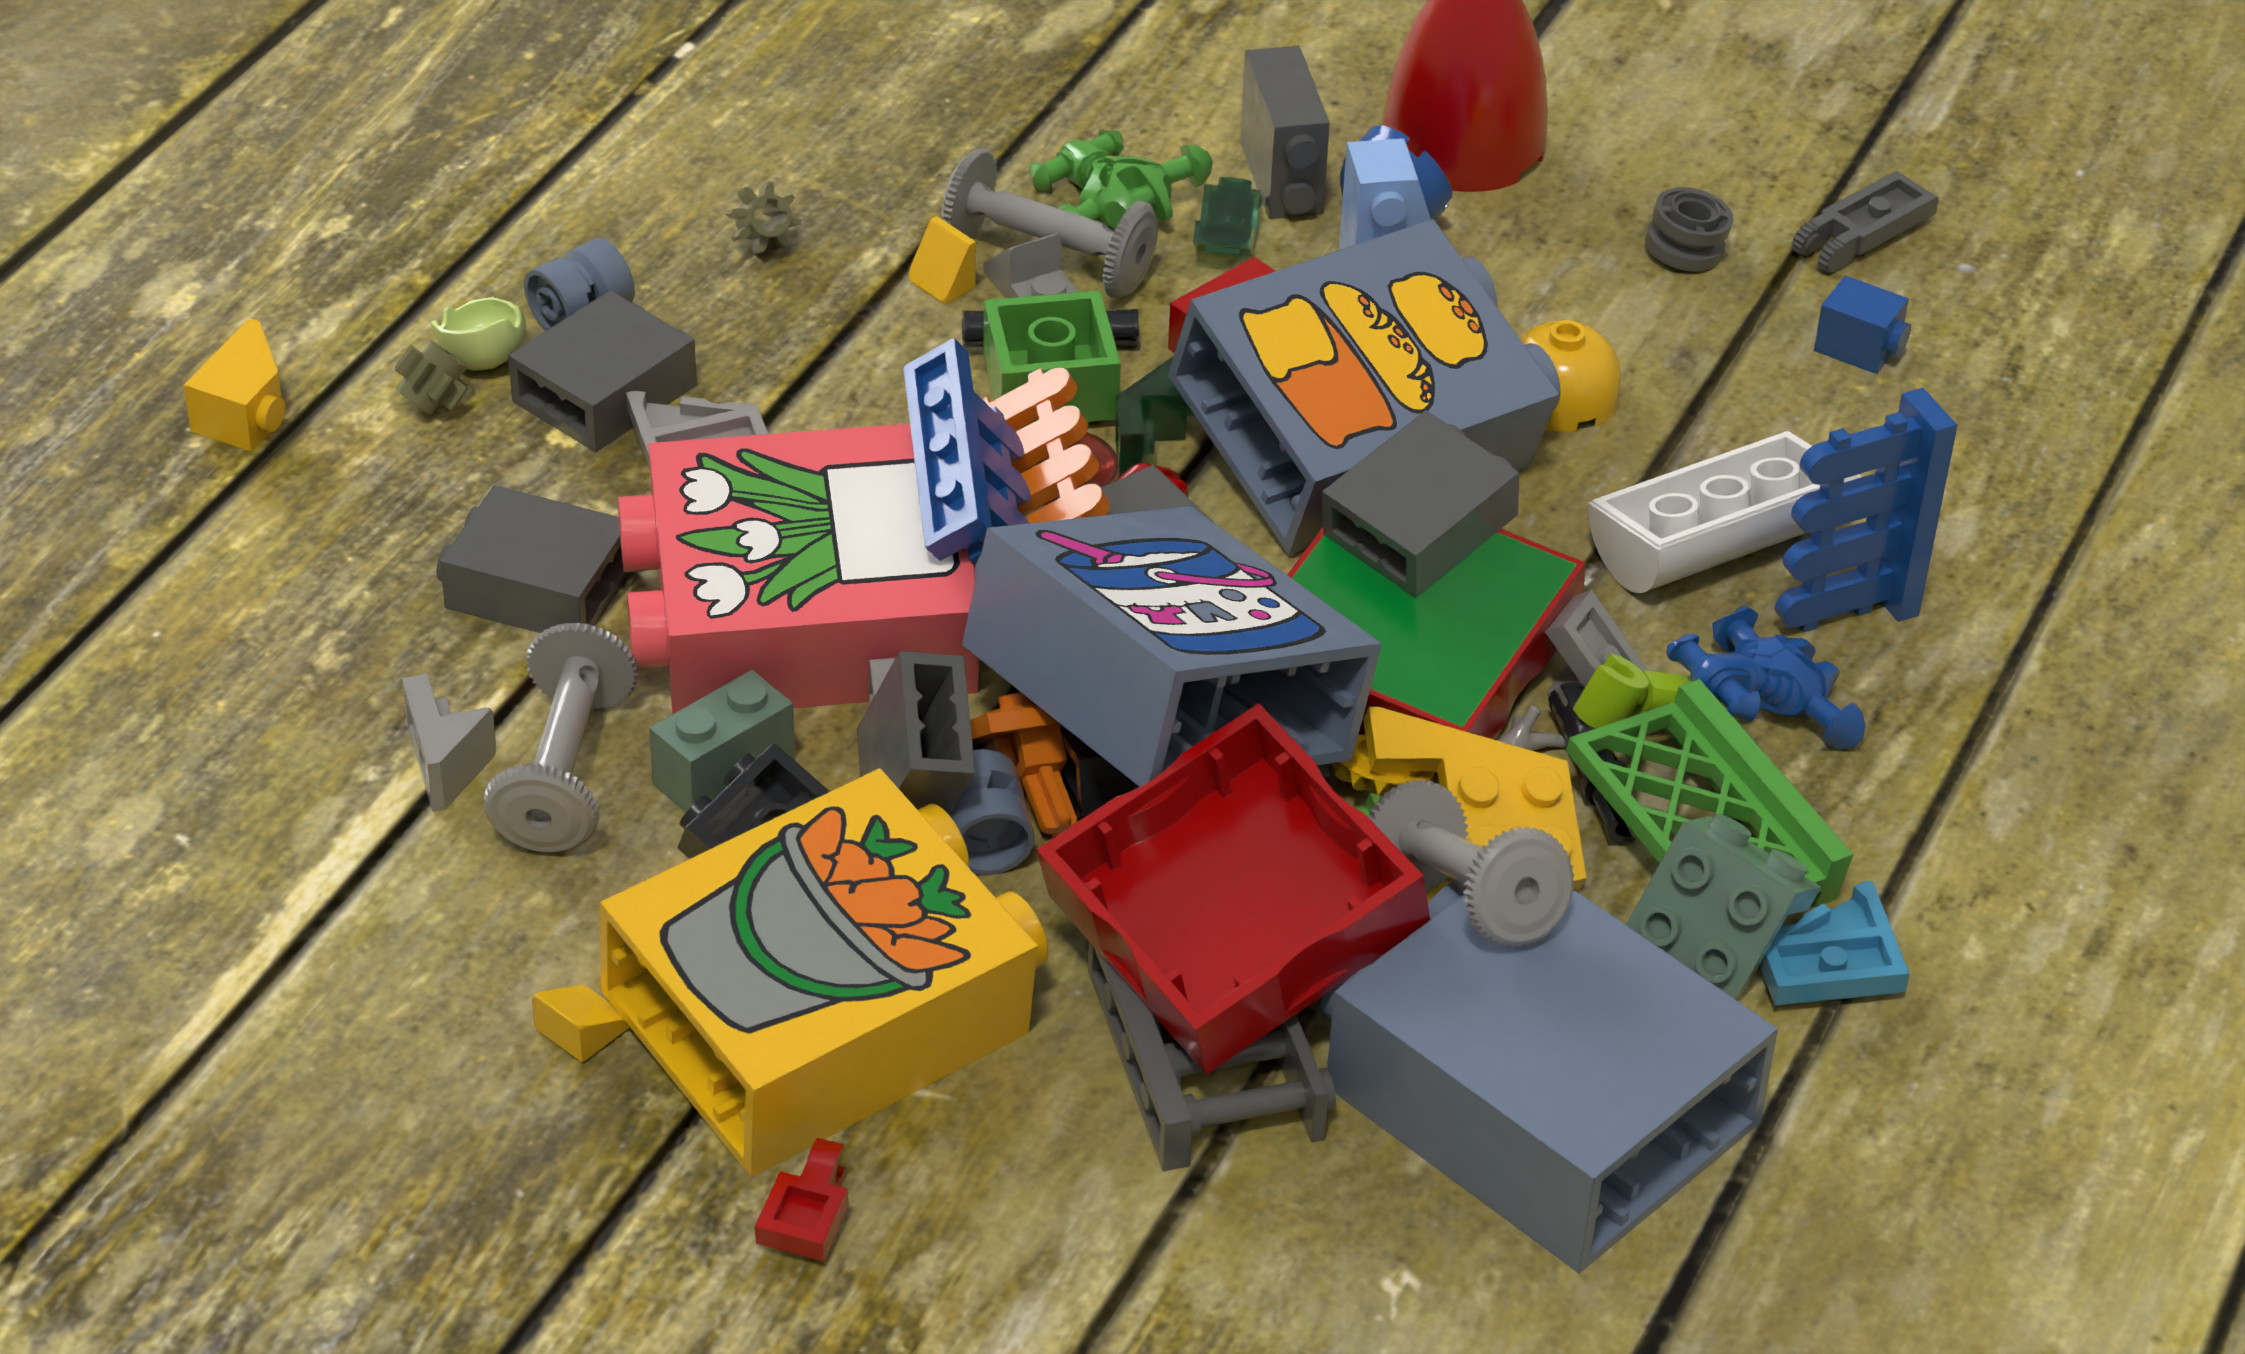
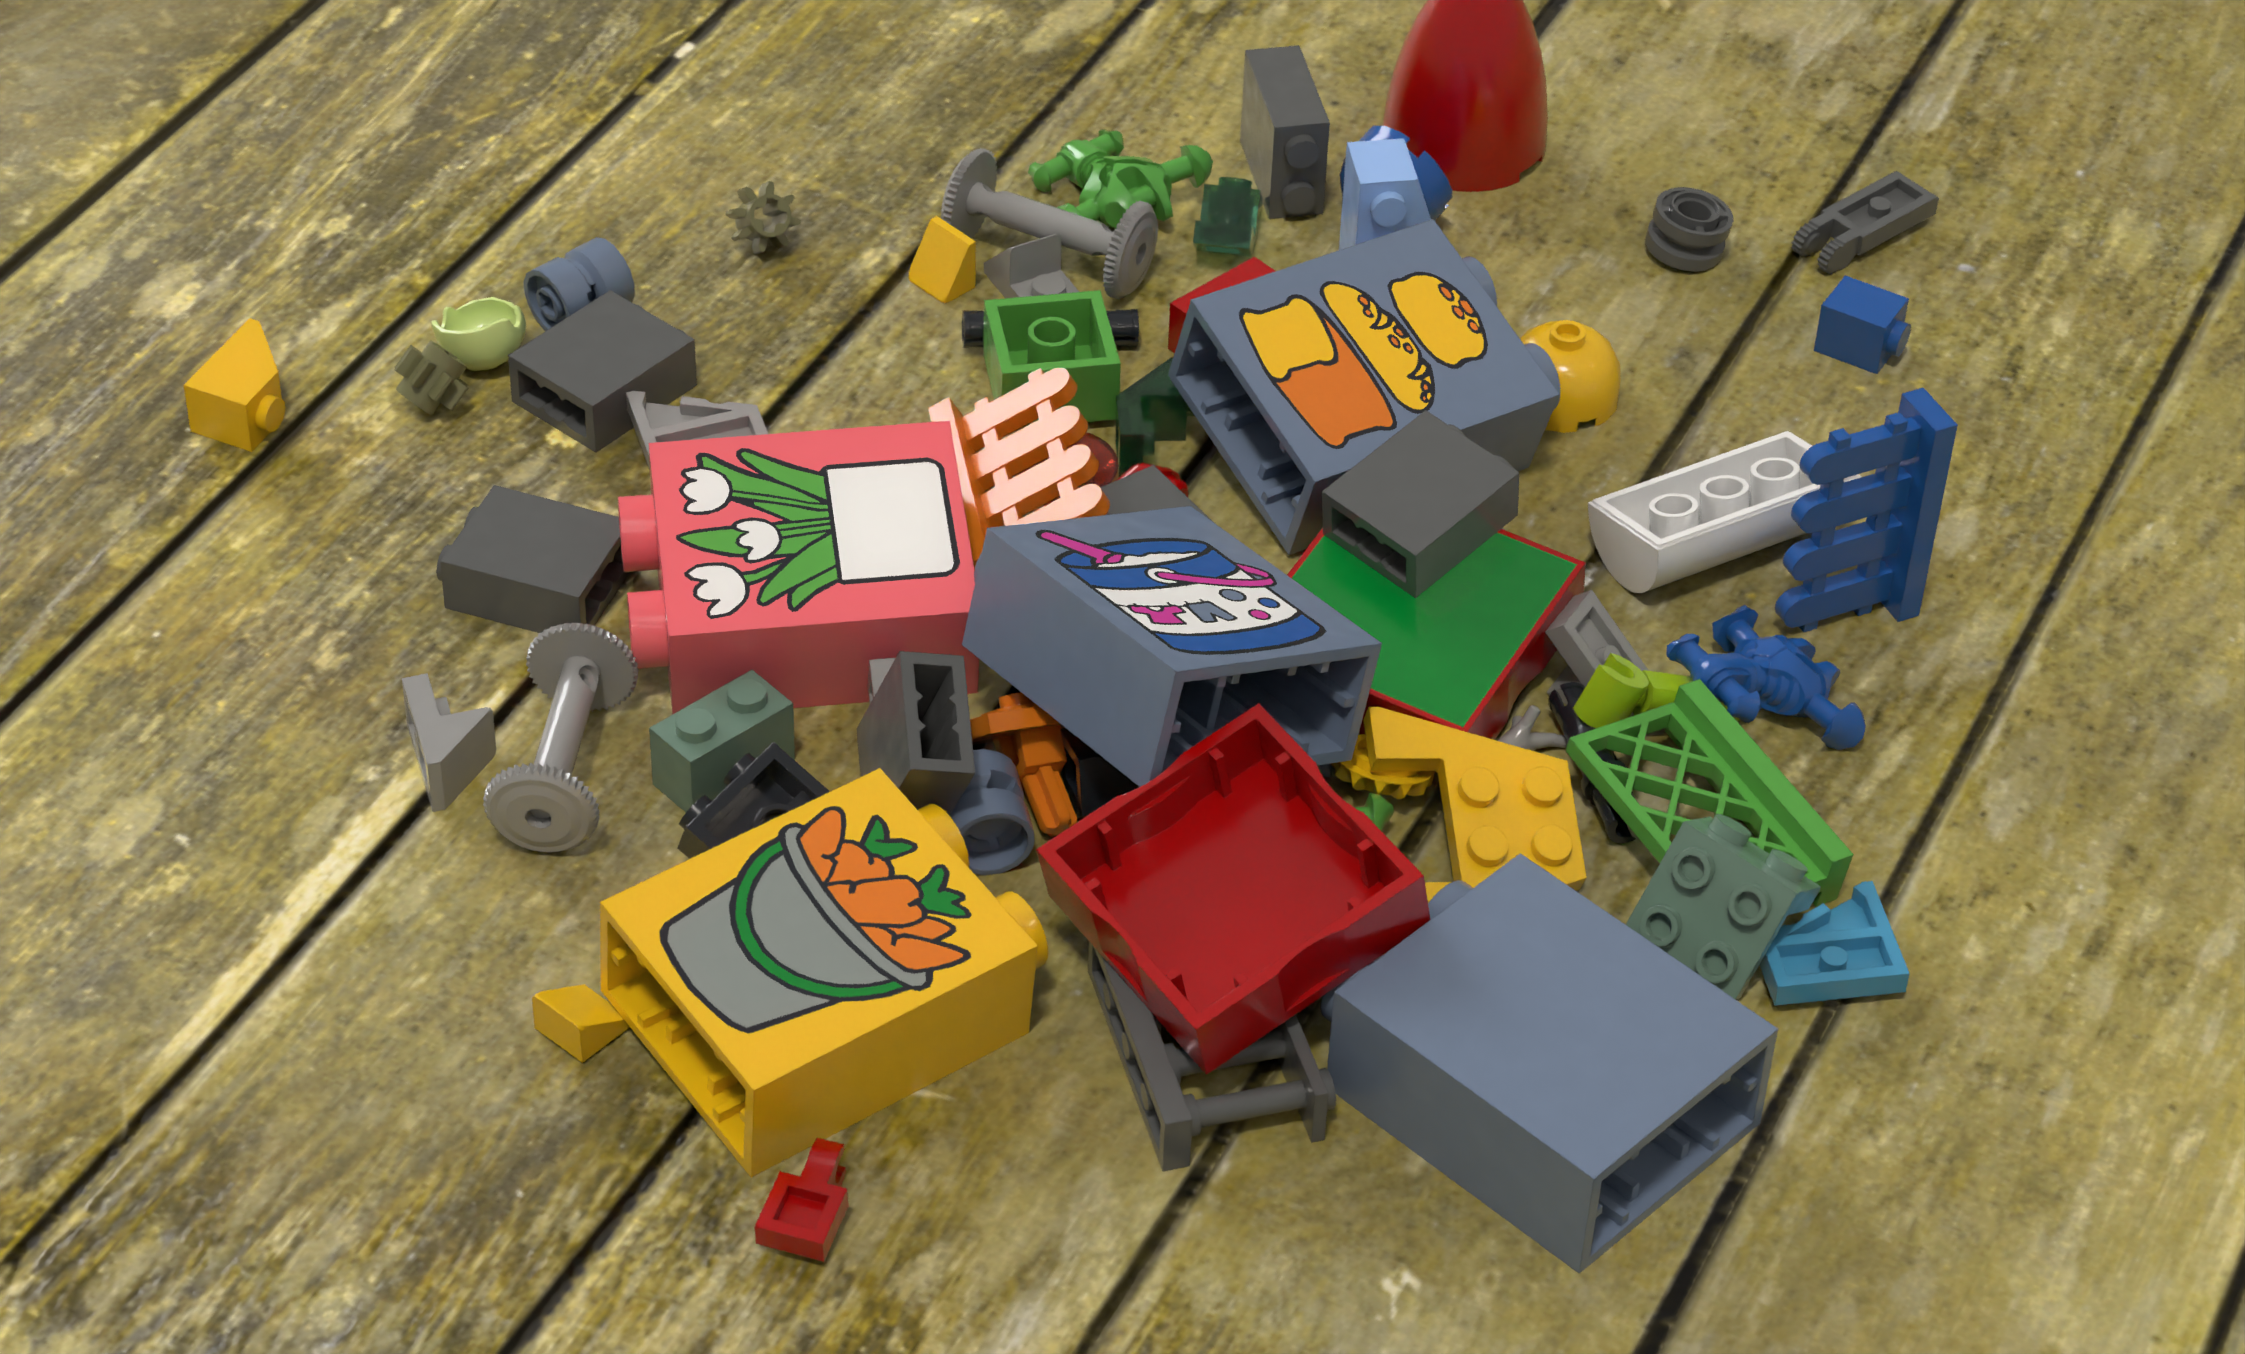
(960, 455): blue fence -> none
(1513, 885): light grey hose -> none

